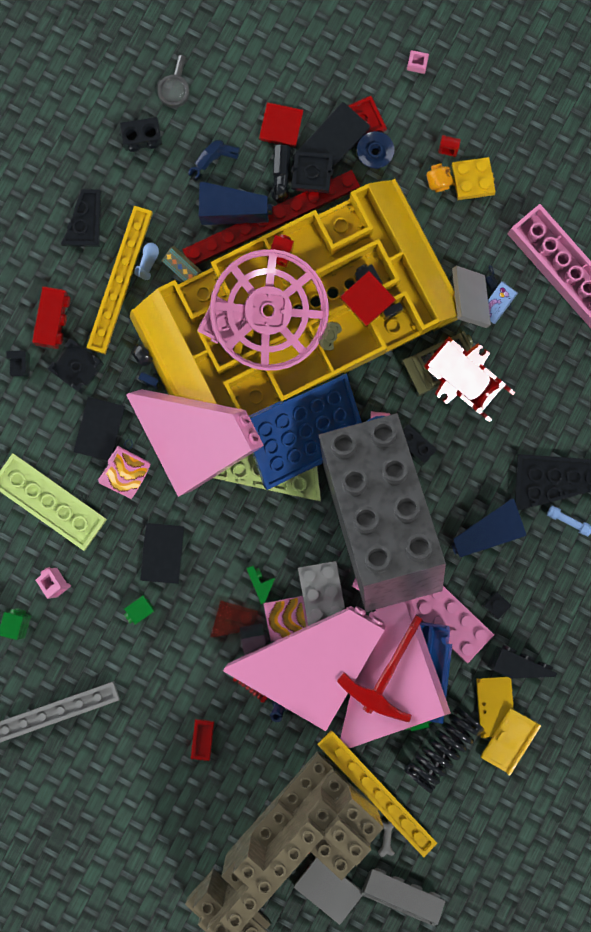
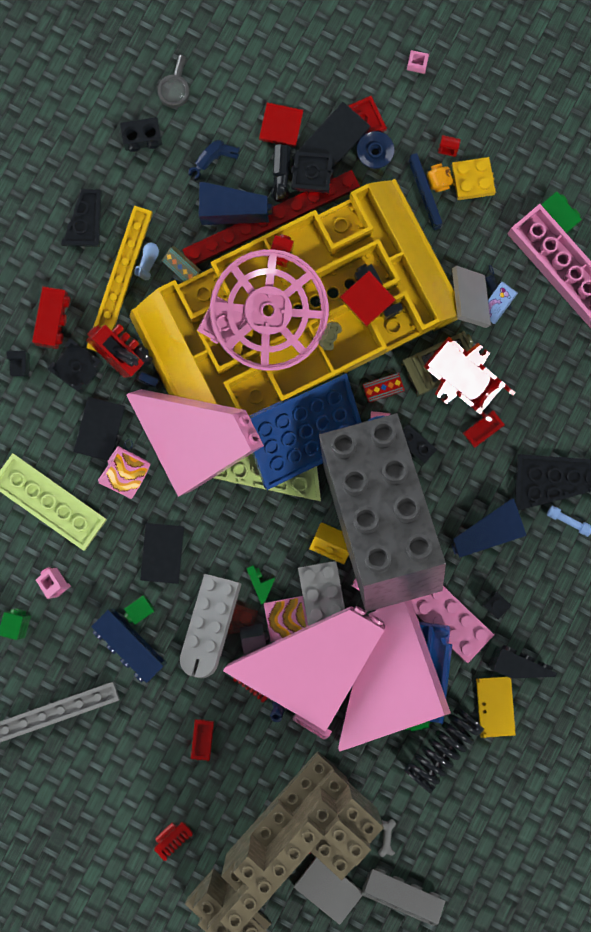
(114, 349): none -> red piece
(128, 645): none -> dark blue brick
(168, 835): none -> red piece
(209, 626): none -> light grey plate
(311, 727): none -> bright pink plate
(330, 543): none -> yellow panel
(373, 698): red piece -> none
(377, 793): yellow plate -> none
(383, 387): none -> red tile
(425, 191): none -> dark blue tile
(483, 429): none -> red tile
(508, 747): yellow door -> none
(562, 212): none -> green brick

